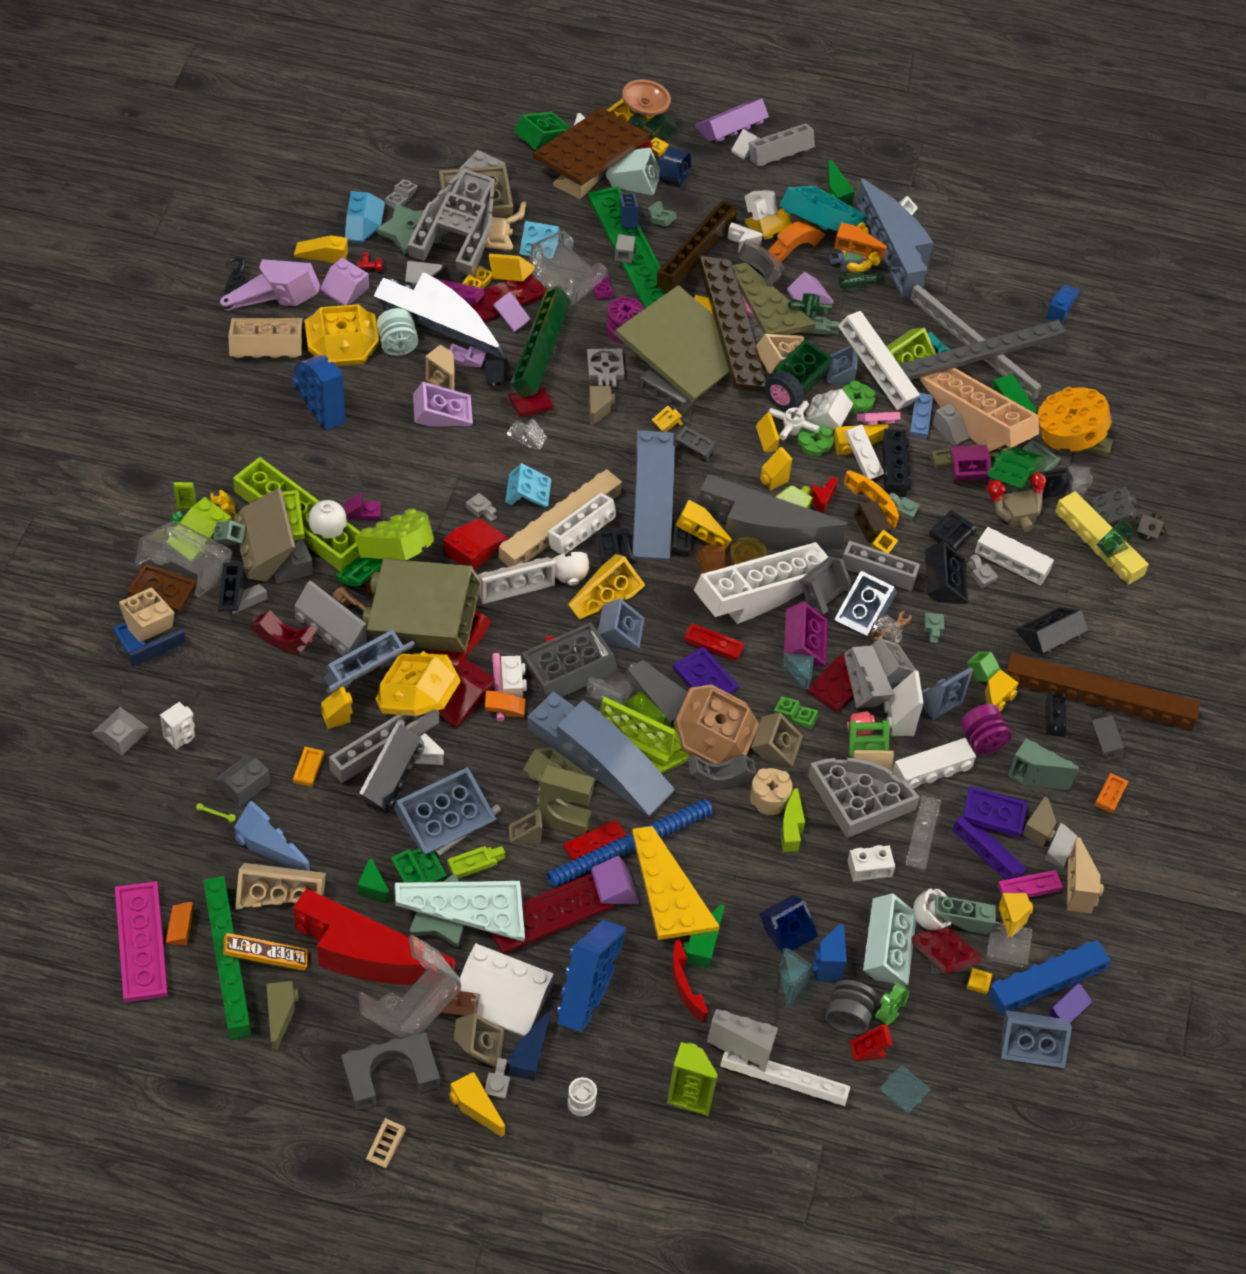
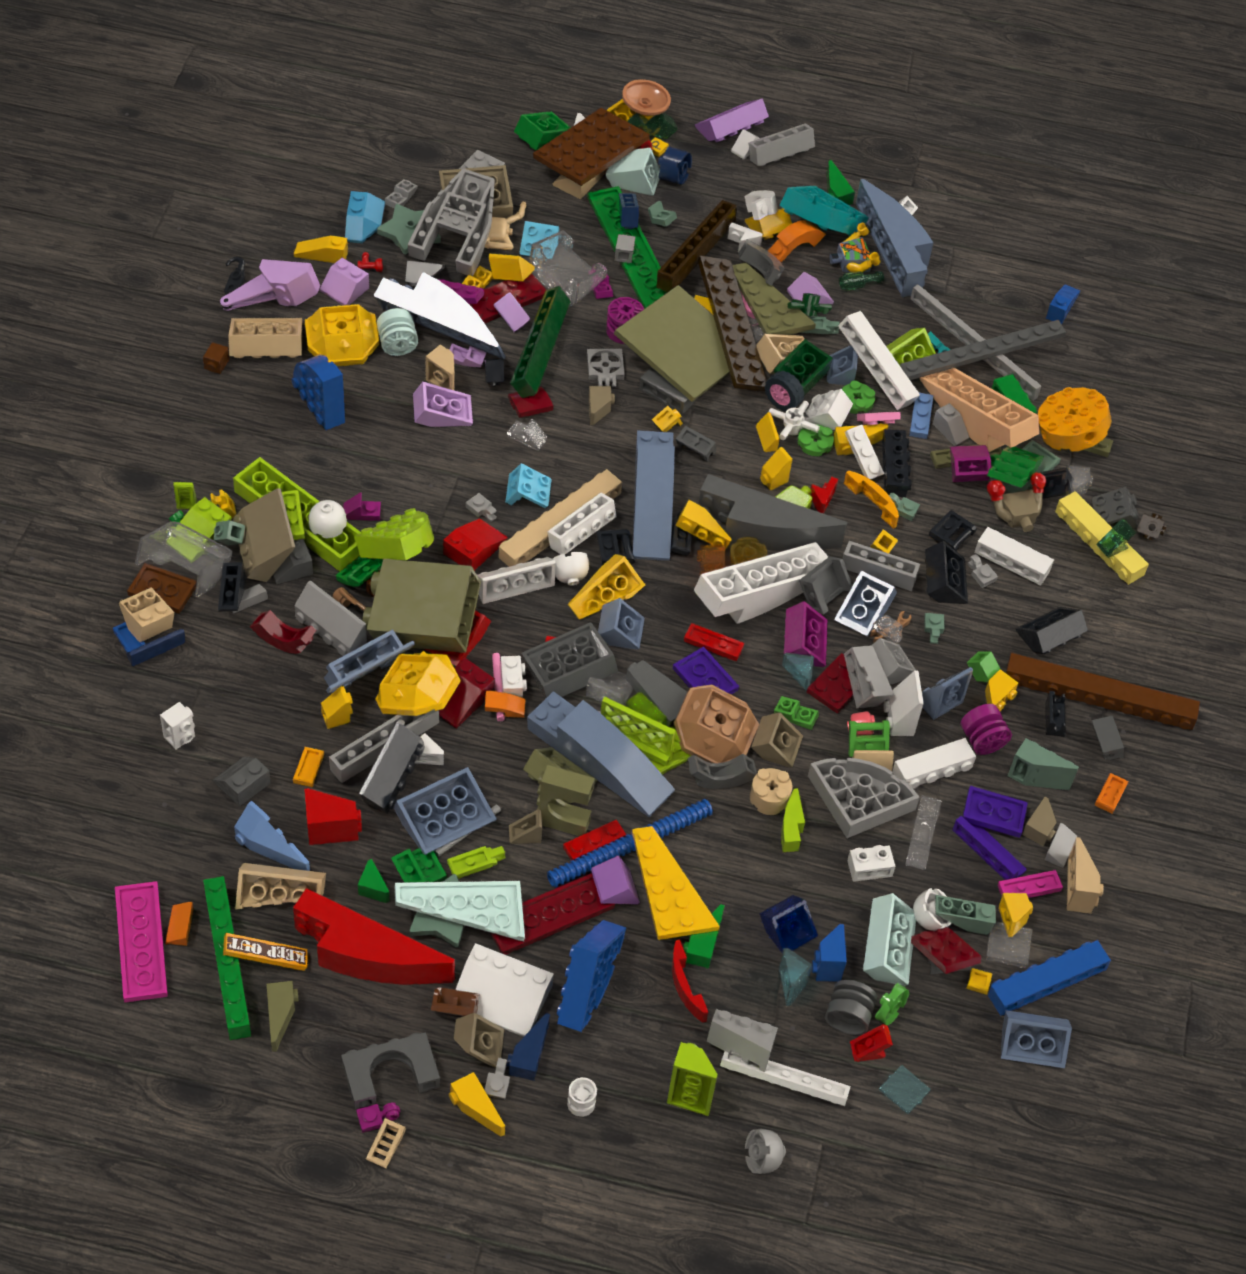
(120, 731): light grey slope -> none
(216, 358): none -> reddish brown brick
(231, 818): lime hinge -> none
(331, 818): none -> red slope
(371, 1117): none -> magenta plate
(422, 1001): clear windscreen -> none
(765, 1151): none -> light grey cylinder
(855, 240): orange slope -> none
(871, 520): dark brown hinge -> none
(1071, 1004): dark purple slope -> none

